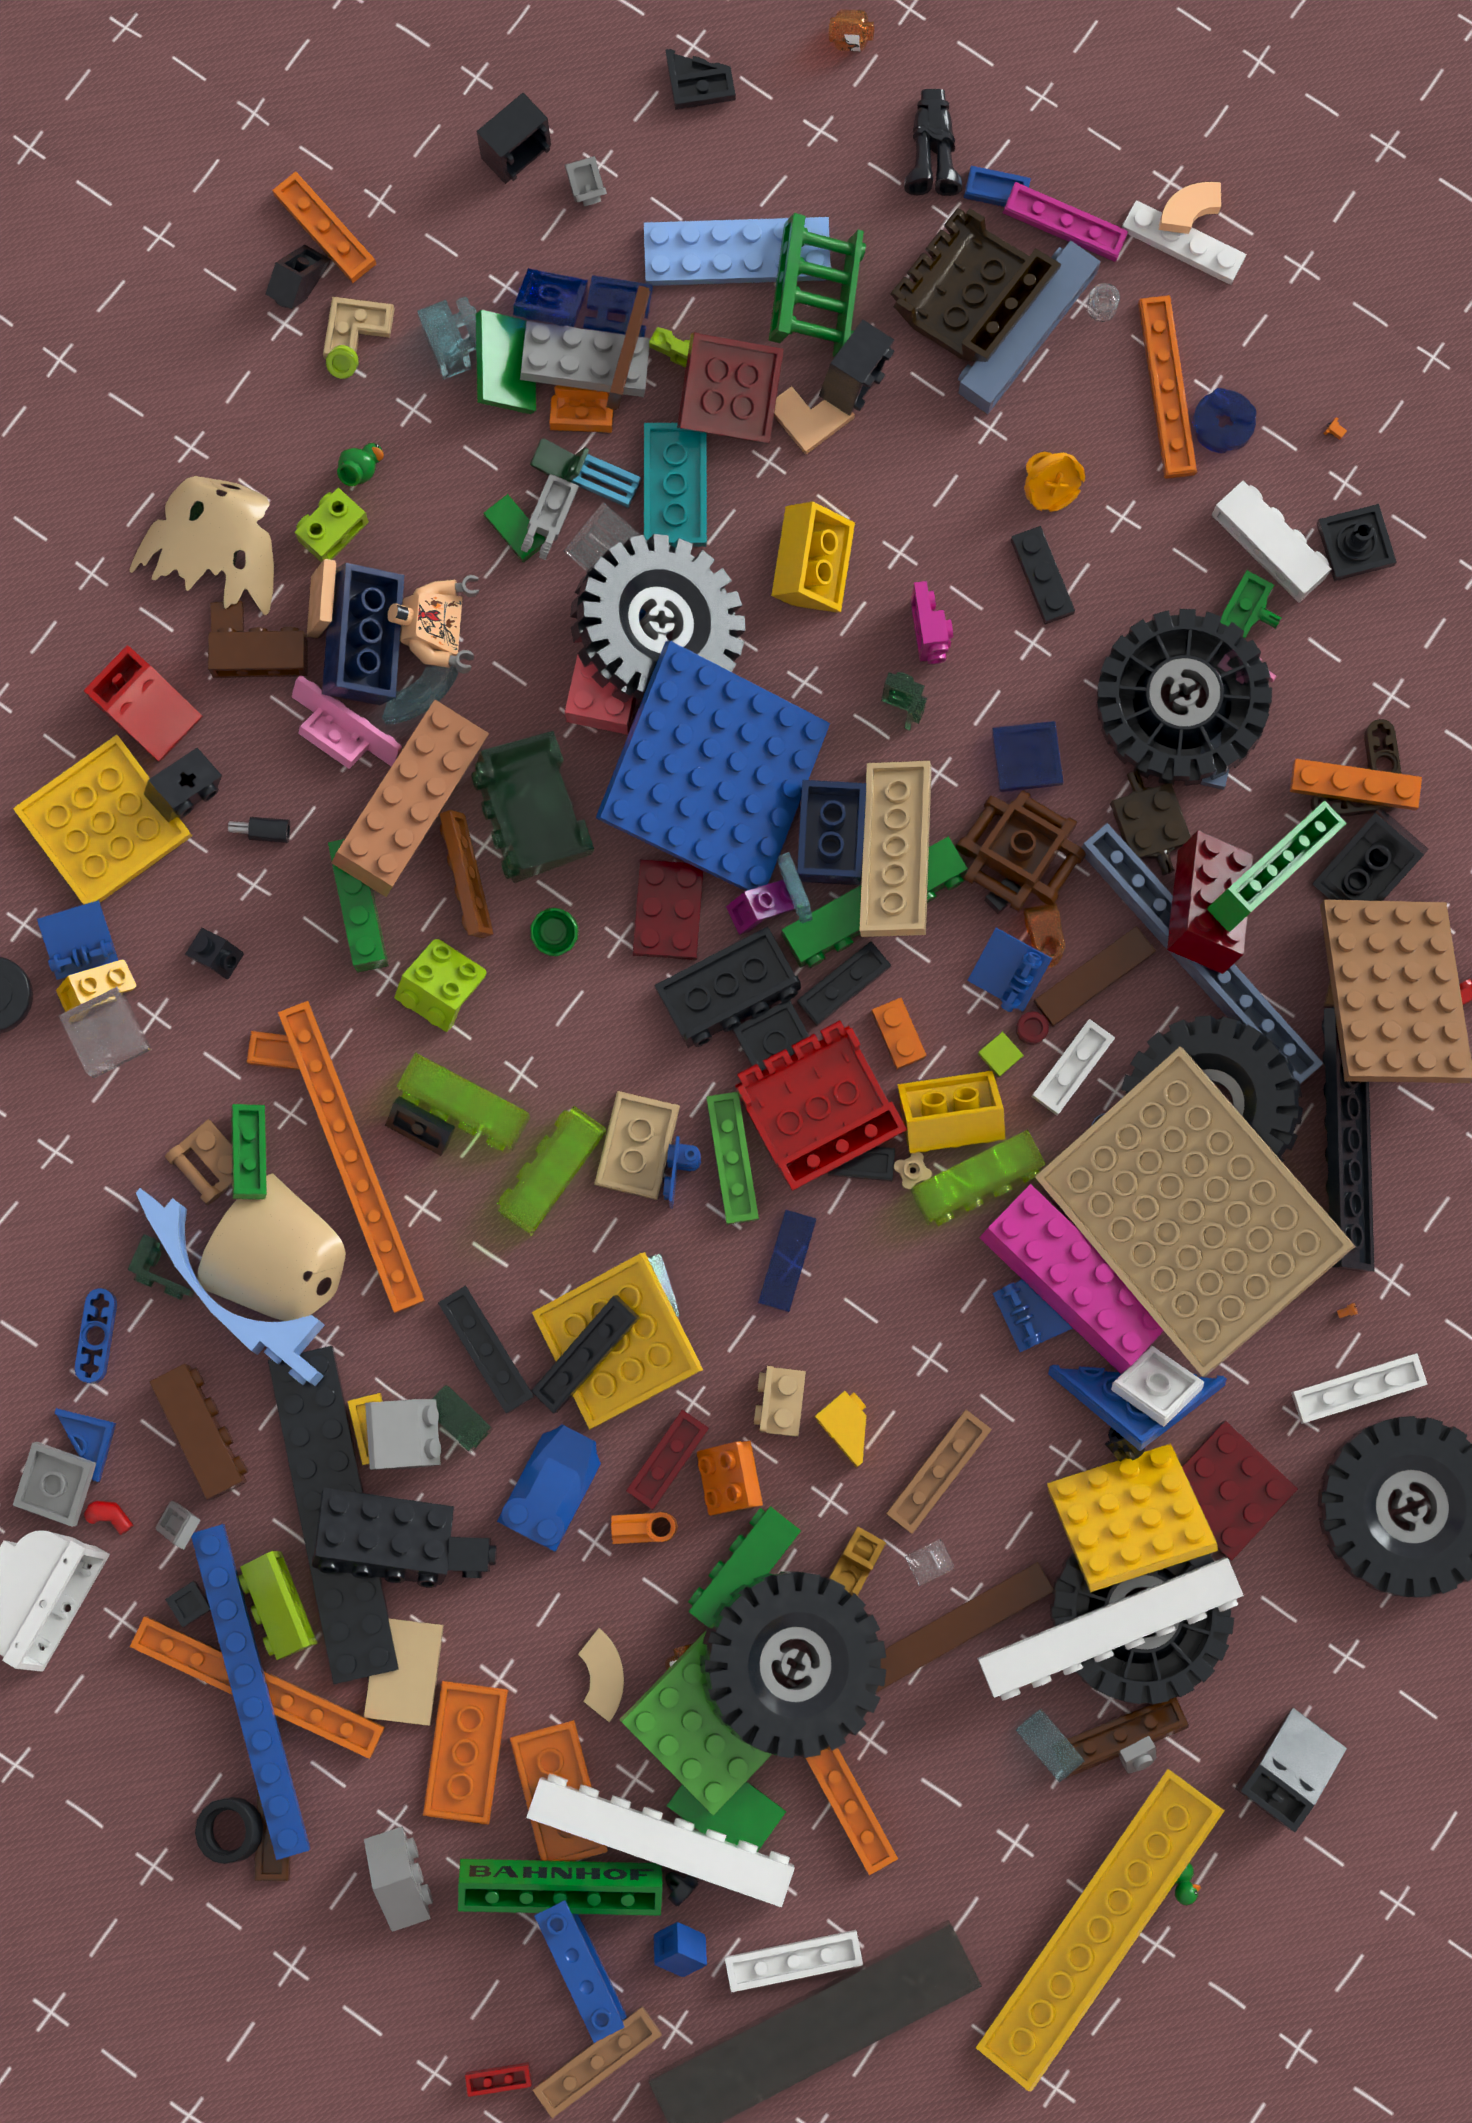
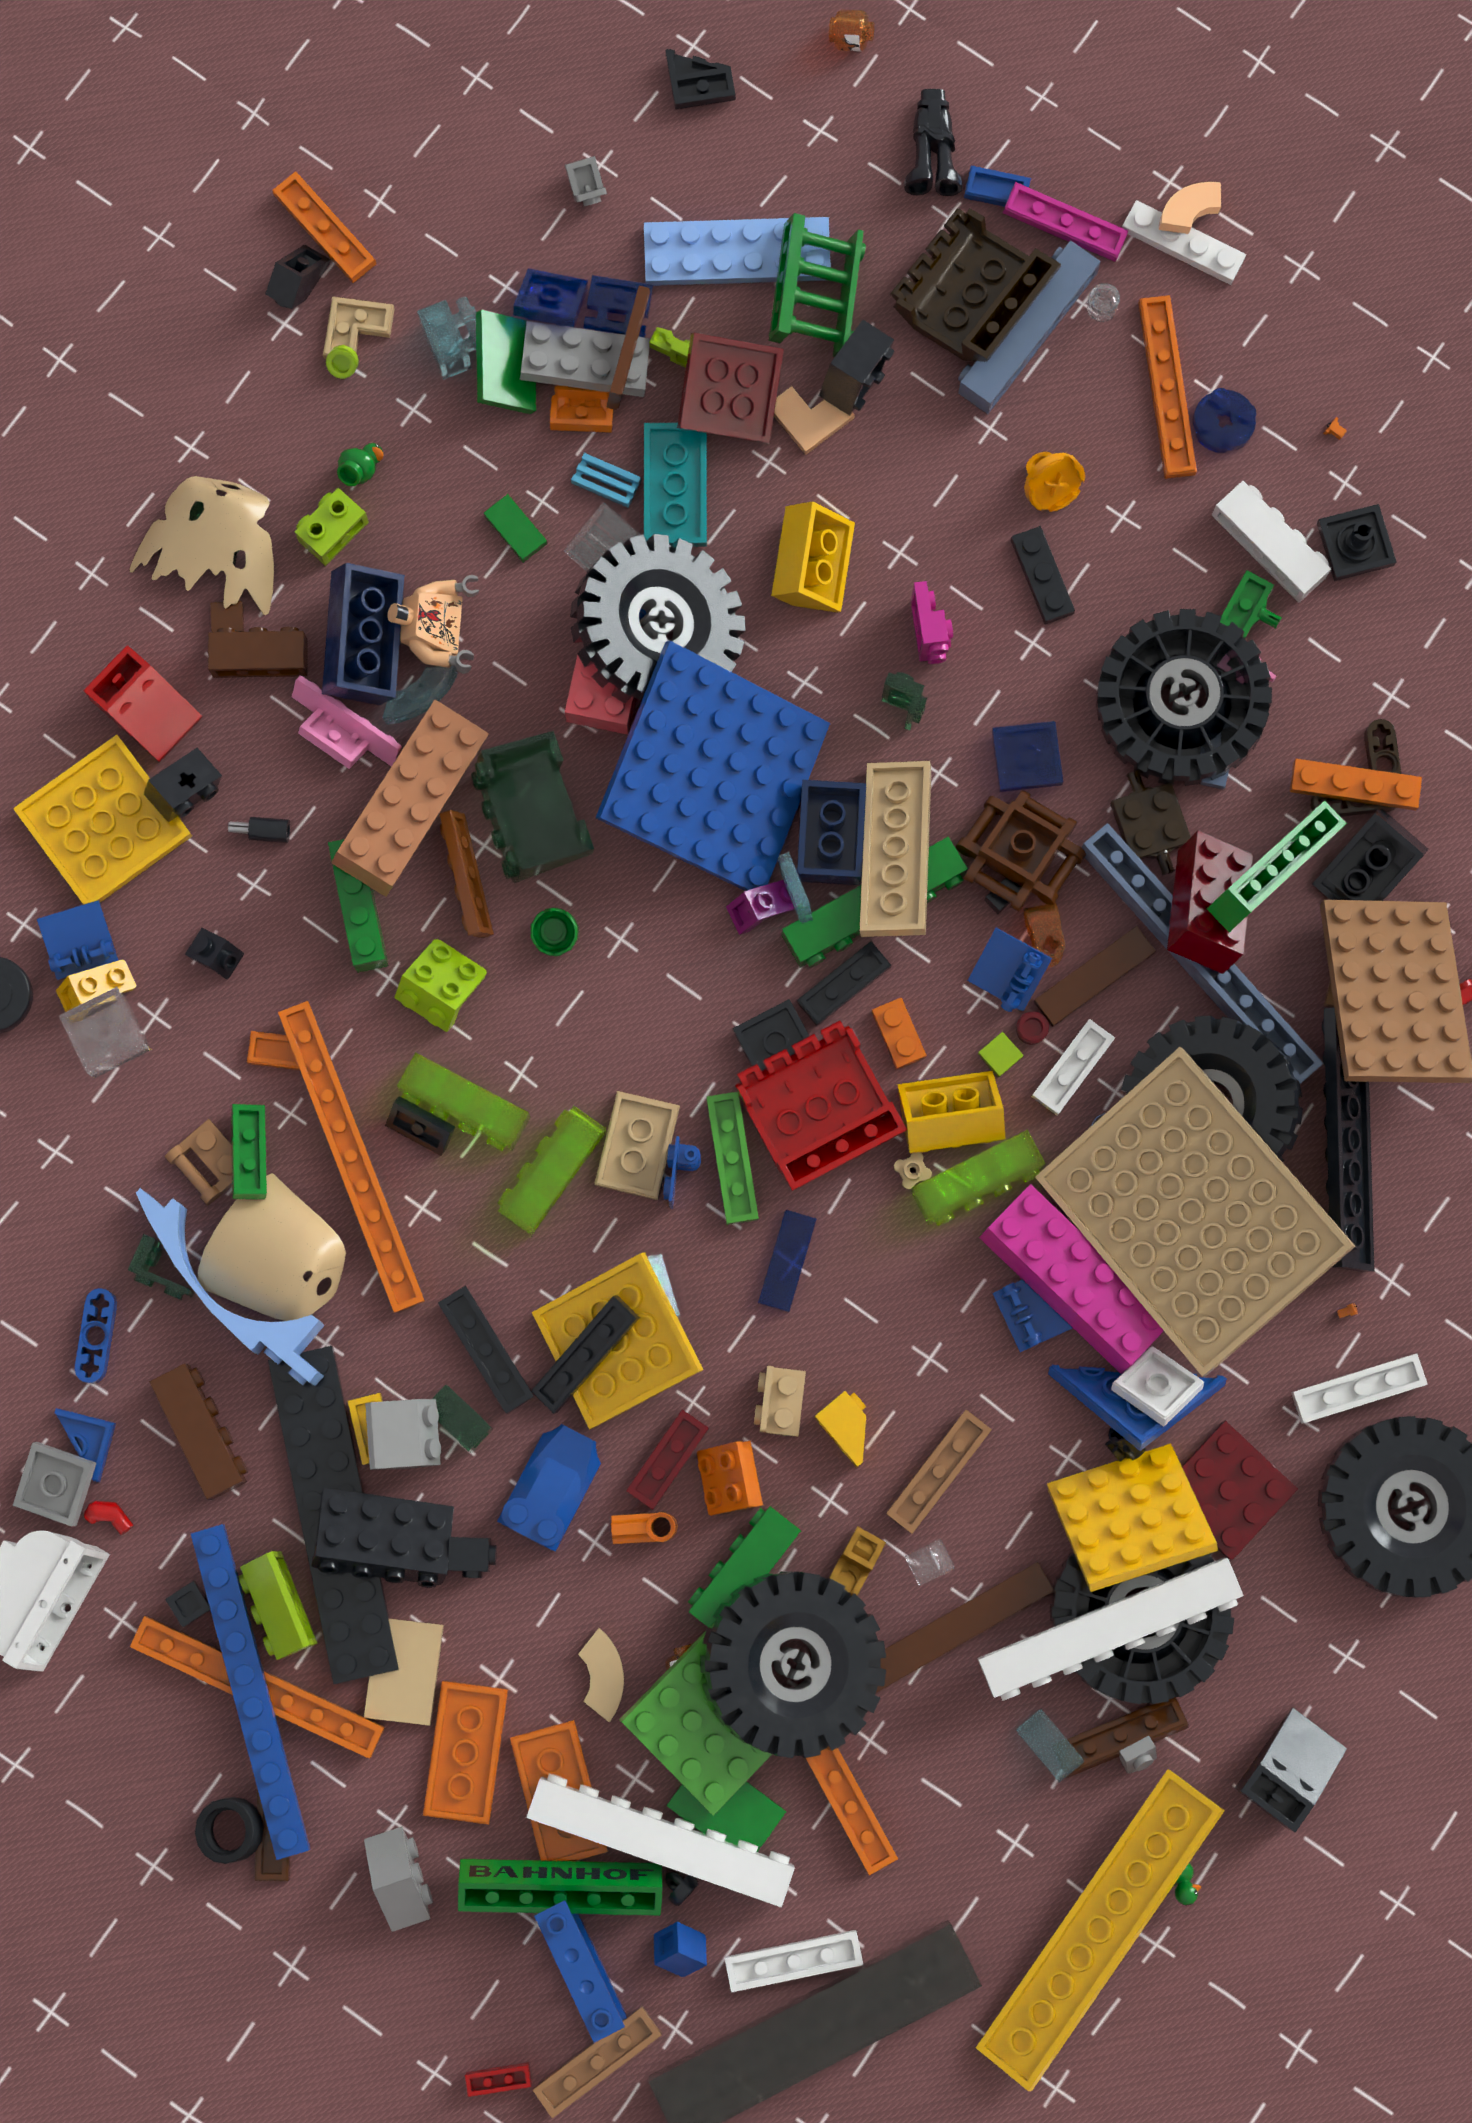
(177, 1524): light grey plate -> none
(321, 598): light nougat tile -> none
(514, 138): black container -> none
(550, 513): light grey hinge -> none
(557, 461): dark green bracket -> none
(668, 910): dark red plate -> none
(728, 988): black bracket -> none
(872, 1165): black tile -> none

